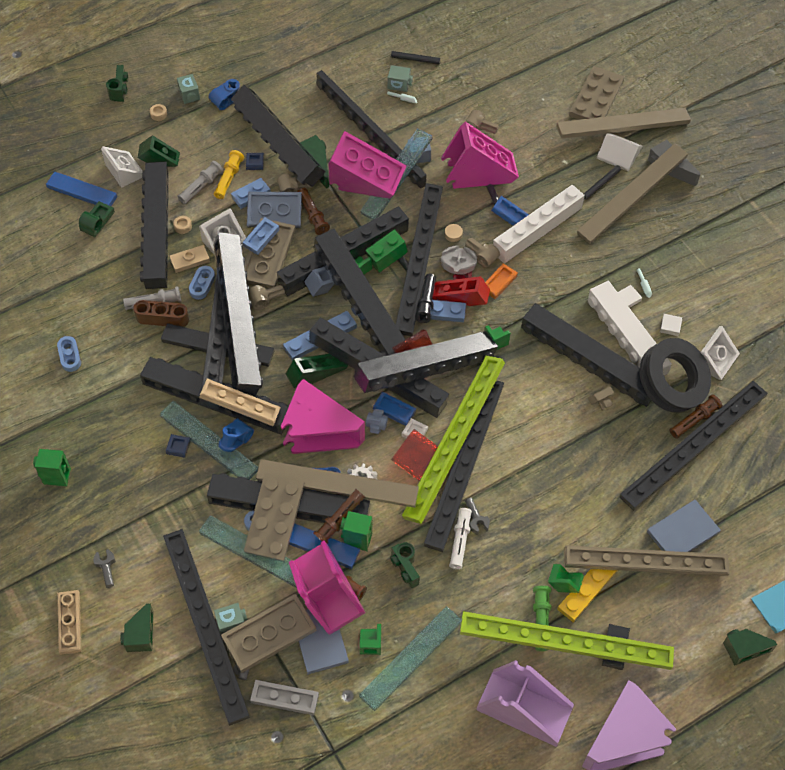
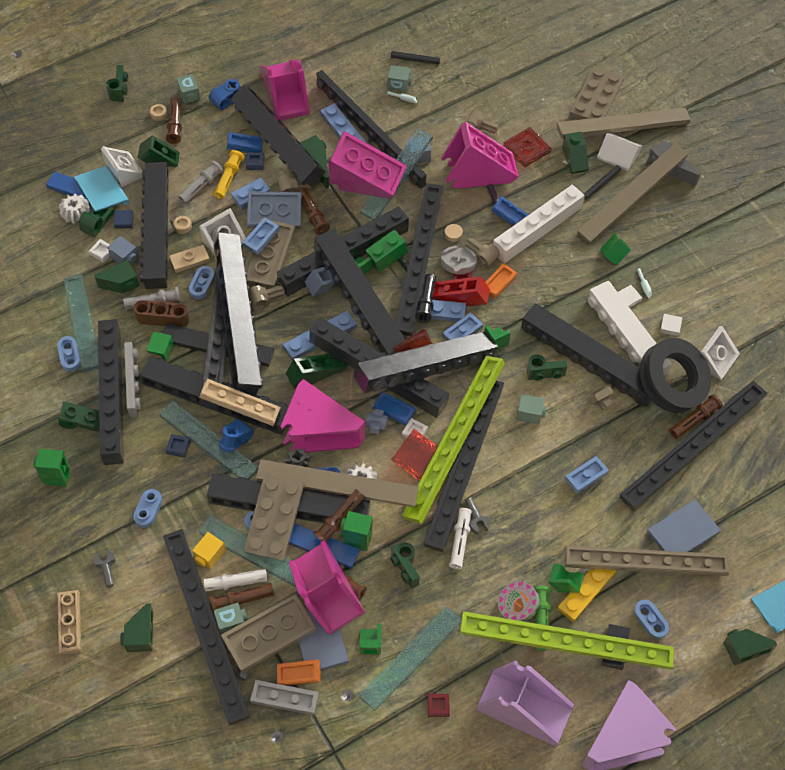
(73, 207): none -> white gear
(80, 416): none -> dark green plate
(82, 322): none -> clear light blue tile
(100, 251): none -> white tile
(101, 188): none -> medium azure piece
(110, 392): none -> black brick
(118, 278): none -> dark green slope
(122, 250): none -> sand blue brick
(123, 219): none -> dark blue tile
(132, 385): none -> light grey plate
(148, 507): none -> medium blue plate
(161, 345): none -> green panel
(174, 125): none -> reddish brown pin
(208, 551): none -> yellow brick
(240, 579): none -> white pin
(241, 597): none -> reddish brown pin
(244, 142): none -> blue plate
(286, 89): none -> dark pink ladder
(298, 454): none -> dark grey gear
(298, 672): none -> orange tile
(338, 121): none -> medium blue plate
(438, 705): none -> dark red tile
(466, 326): none -> medium blue plate
(518, 601): none -> light grey tile
(527, 147): none -> clear red tile
(531, 409): none -> sand green brick
(546, 369): none -> dark green plate
(575, 152): none -> dark green slope
(586, 474): none -> medium blue plate
(615, 249): none -> green panel
(652, 620): none -> medium blue plate

